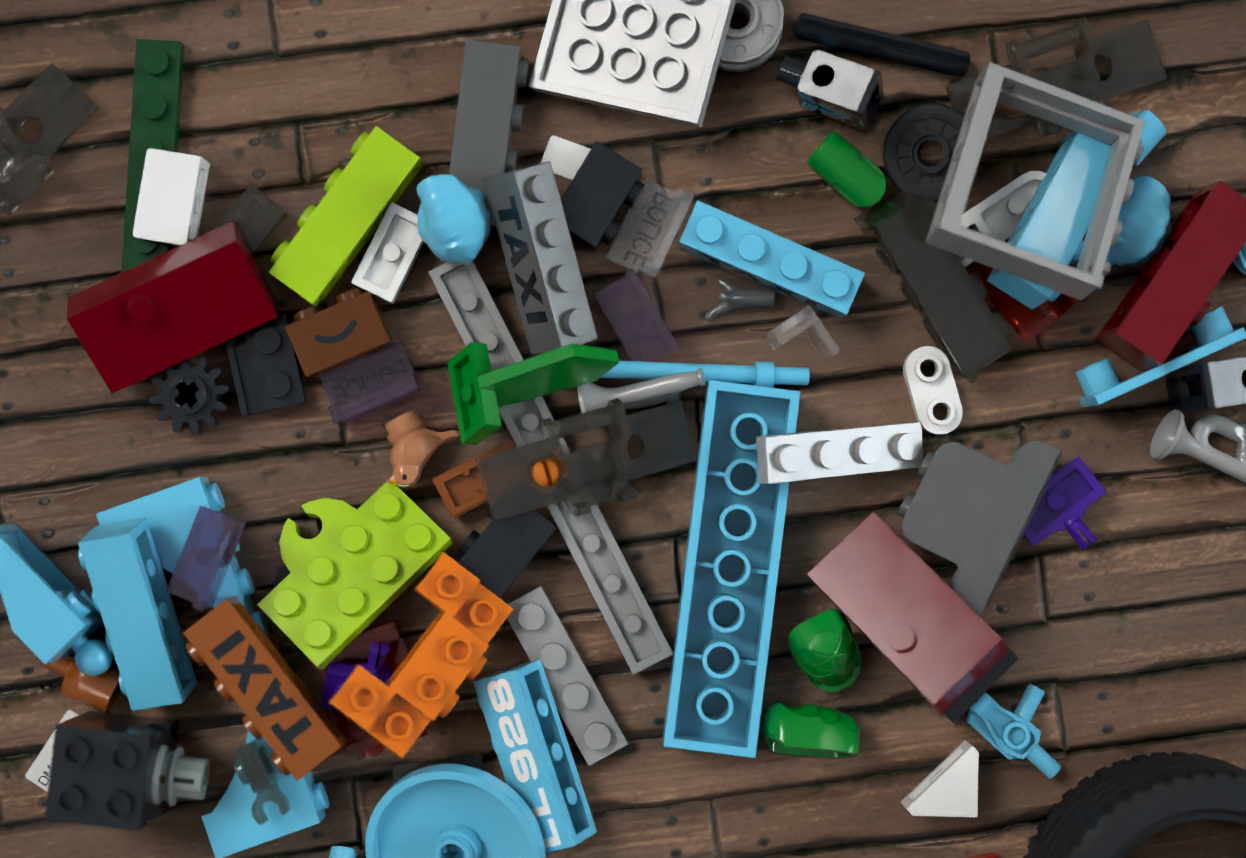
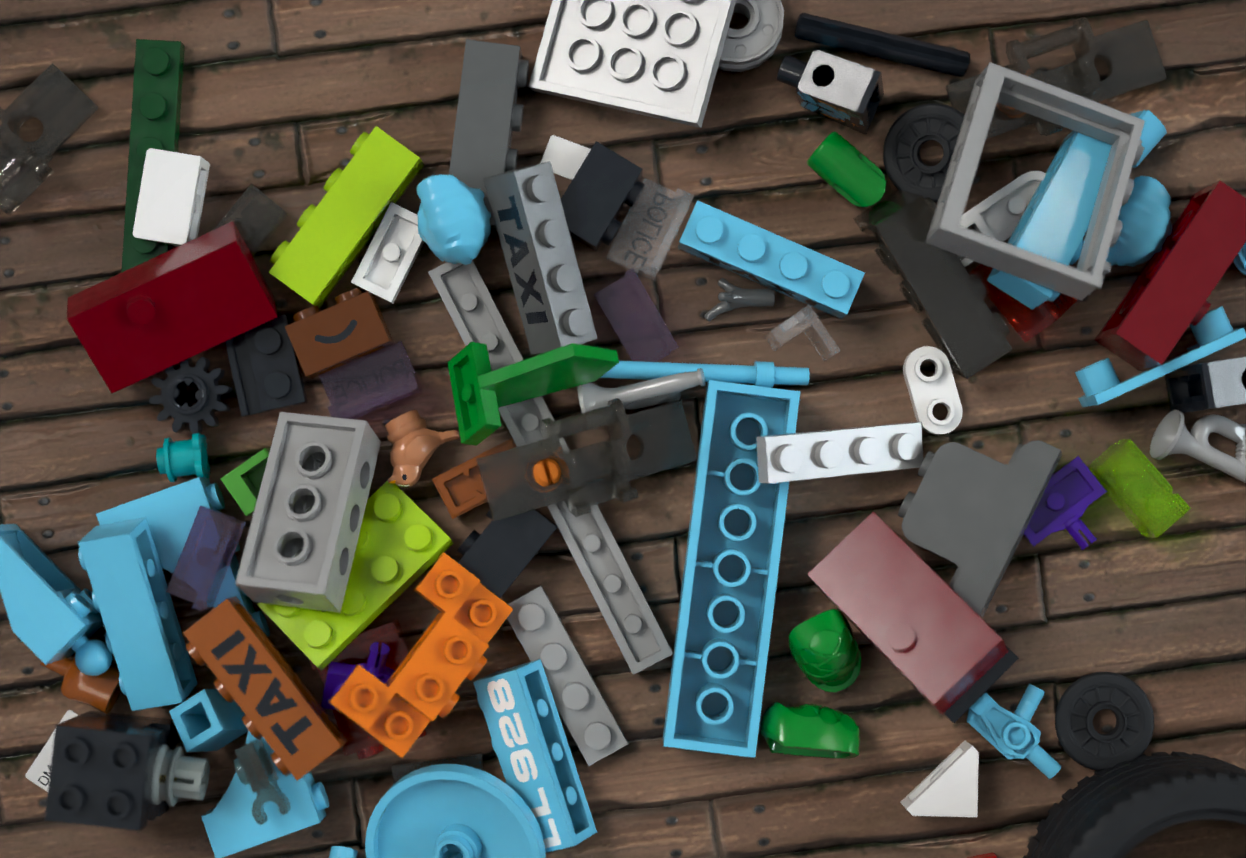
(183, 457): none -> teal brick
(208, 721): none -> medium azure brick
(246, 481): none -> bright green panel
(309, 512): none -> light grey brick
(1076, 714): none -> black wheel
(1138, 488): none -> clear neon green brick

